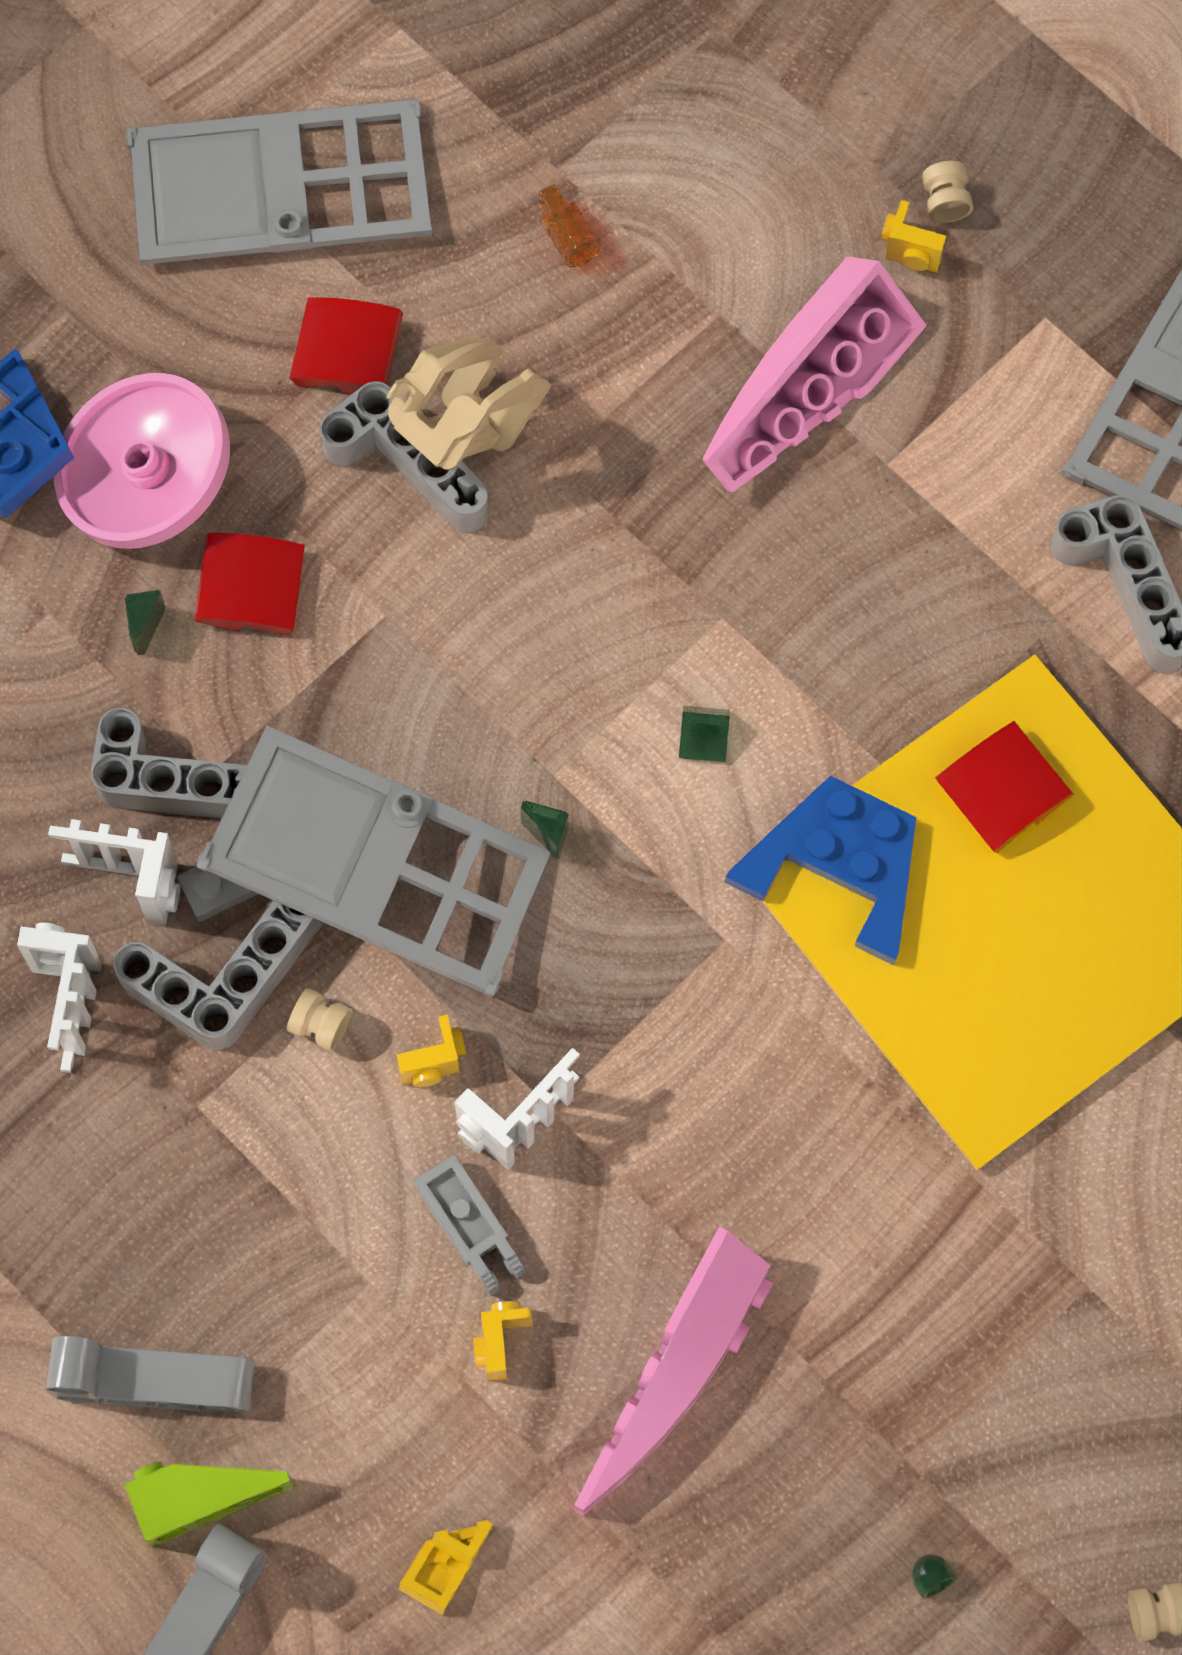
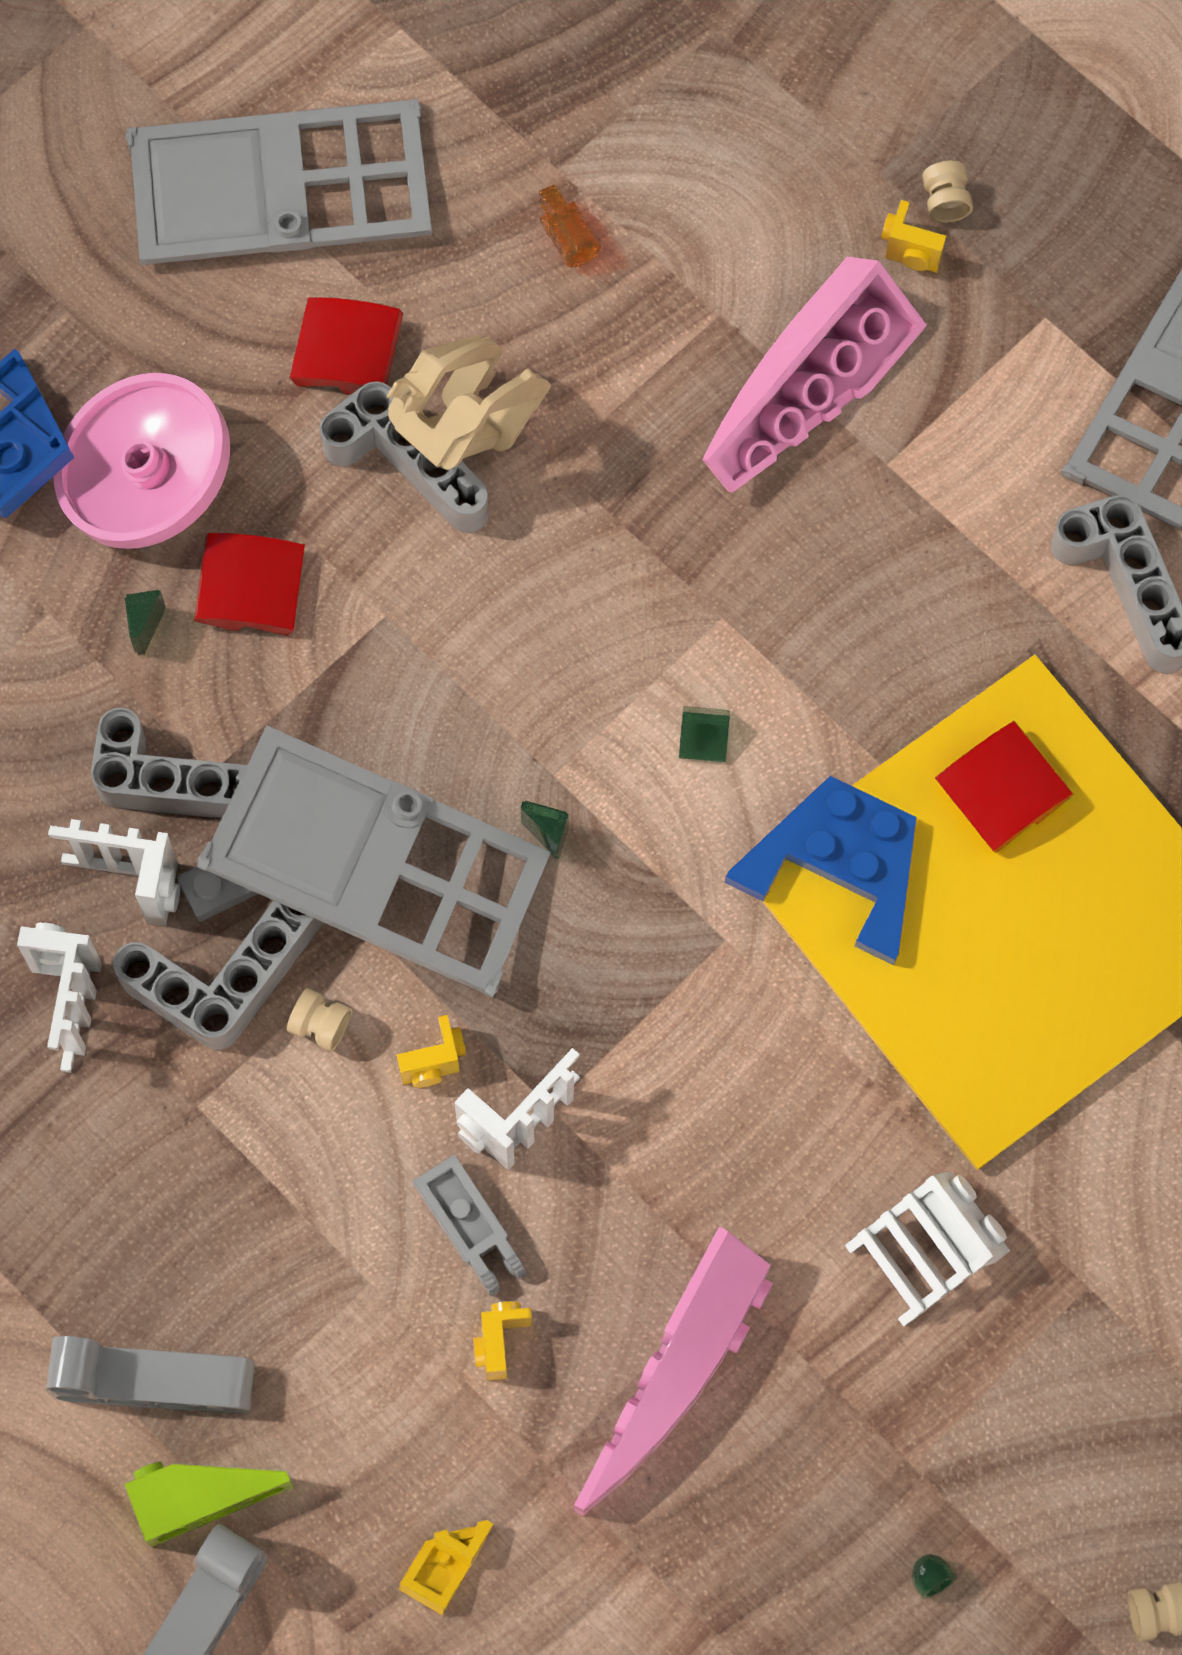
(956, 1226): none -> white plate

